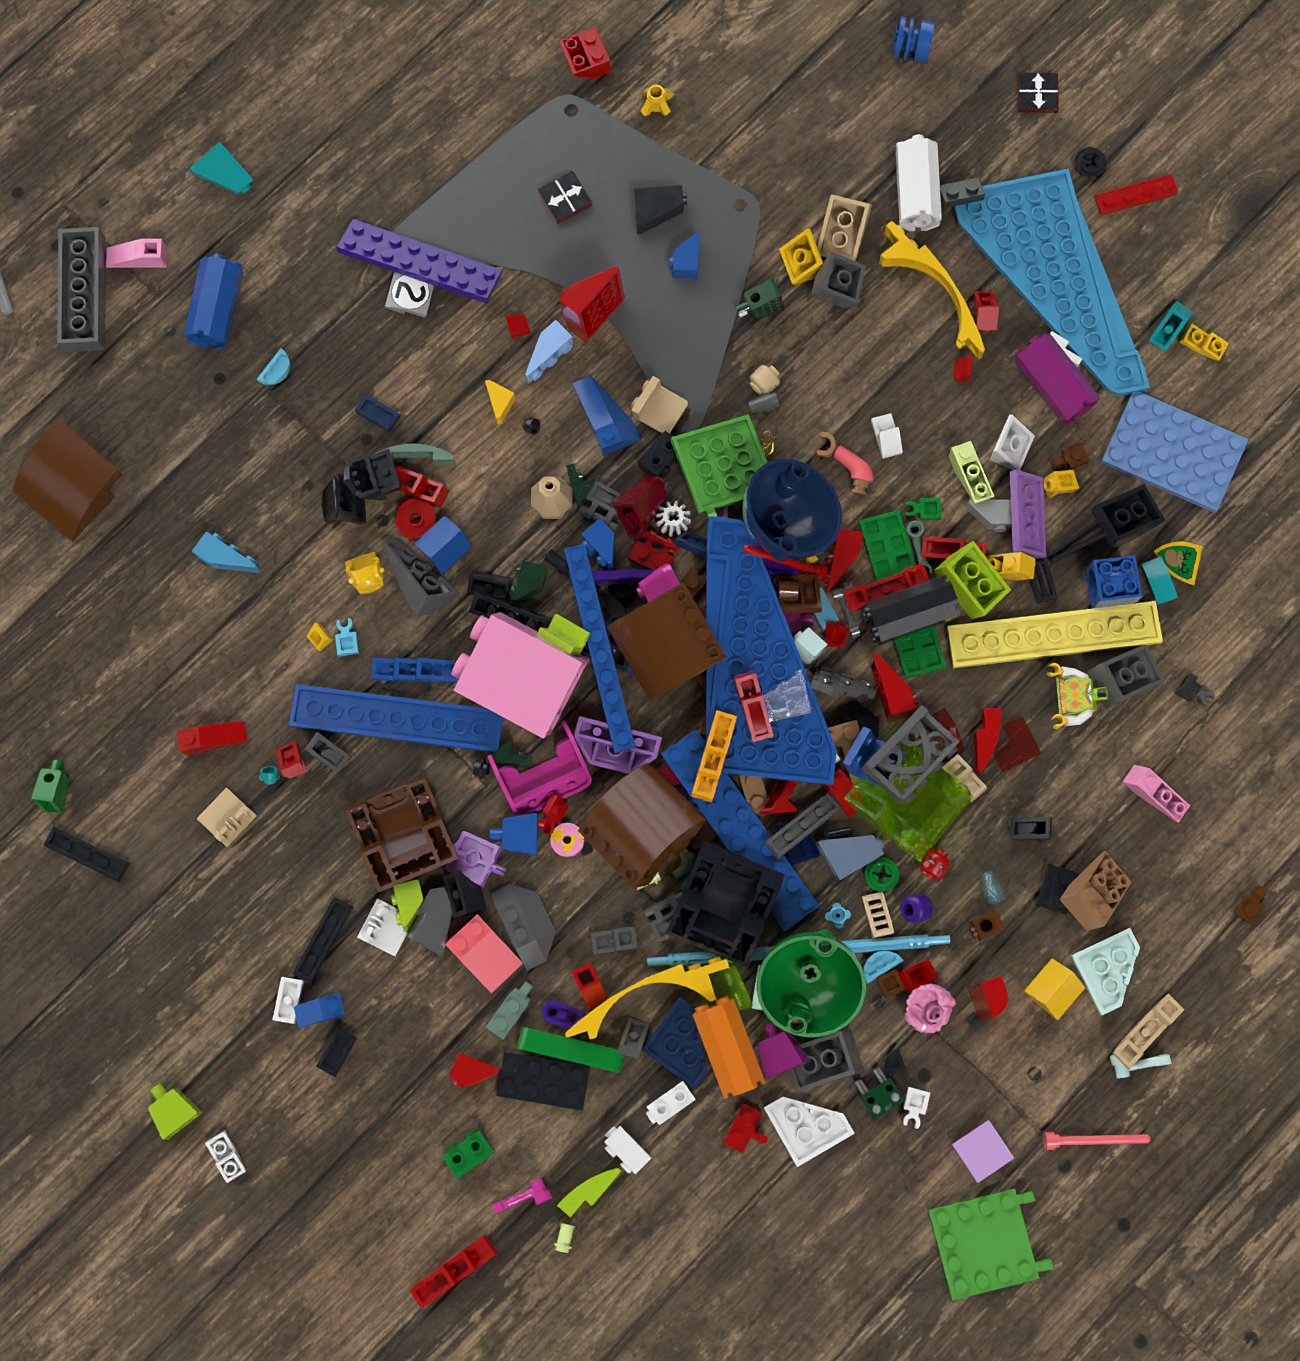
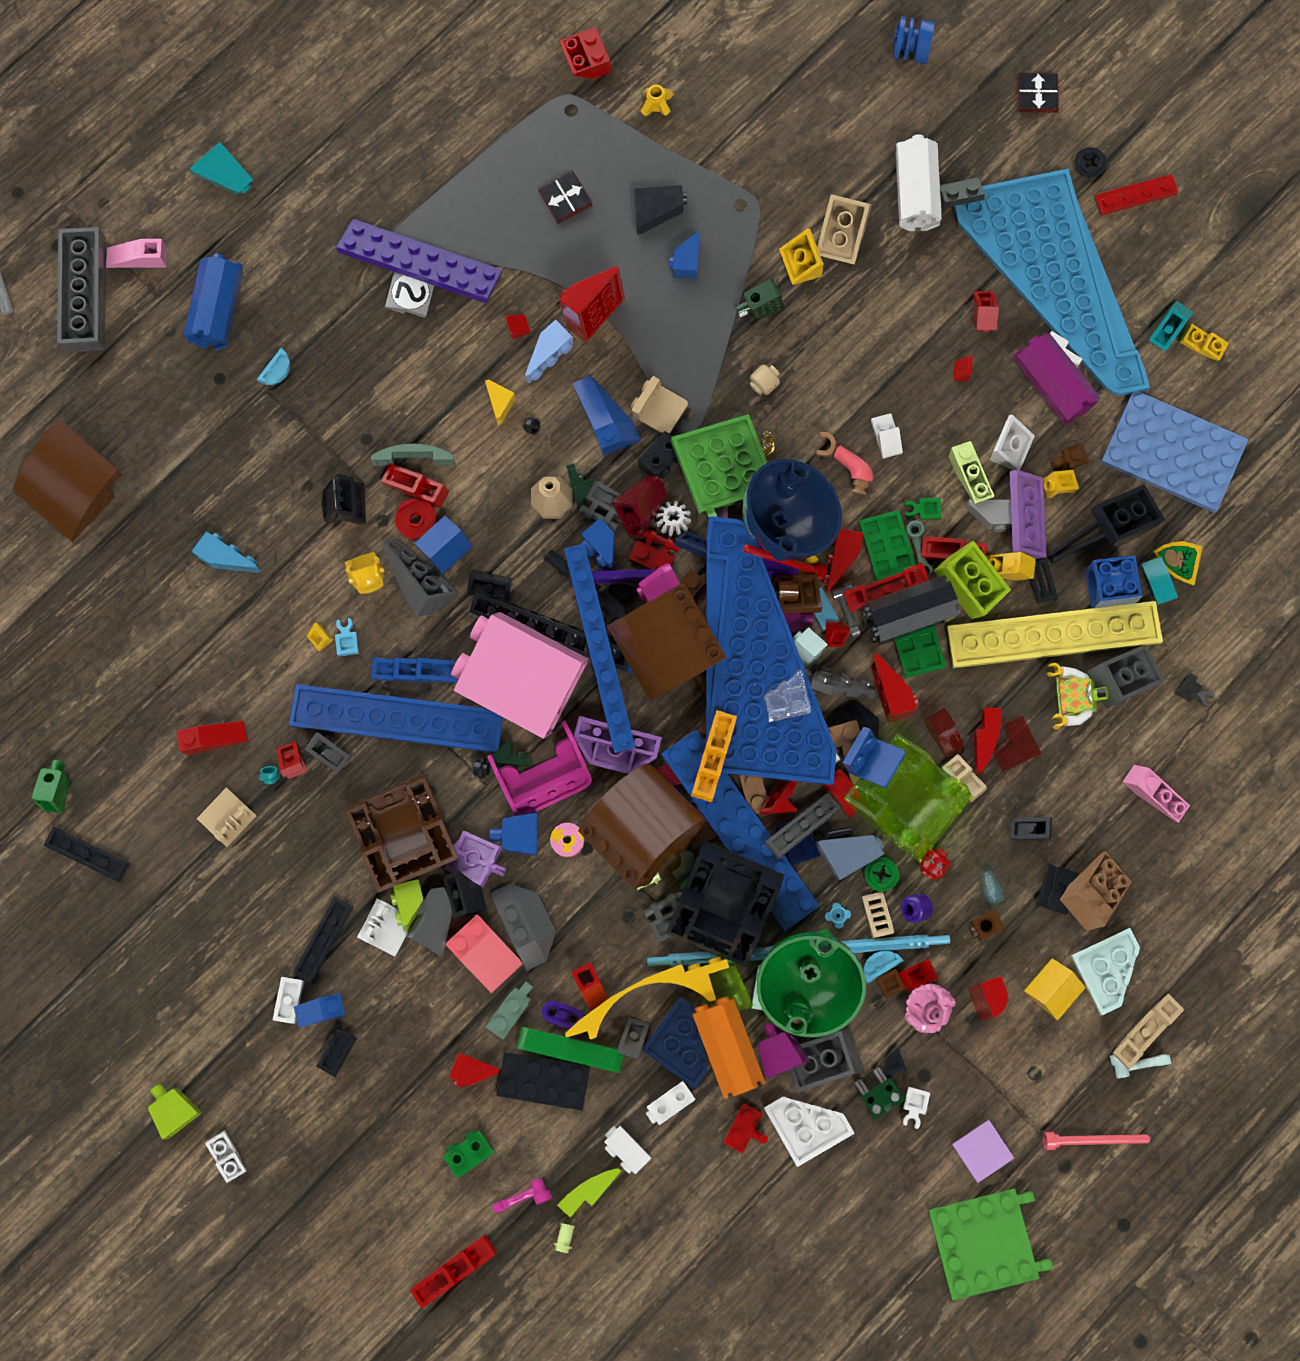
(372, 476): black piece -> none
(377, 413): dark blue plate -> none
(529, 582): clear green slope -> none
(554, 812): red plate -> none
(565, 635): lime panel -> none
(613, 940): dark grey slope -> none
(753, 706): red slope -> none
(764, 403): dark grey cone -> none
(839, 281): dark grey slope -> none
(906, 254): yellow slope -> none
(915, 727): dark grey fence -> none
(1250, 908): reddish brown plate -> none

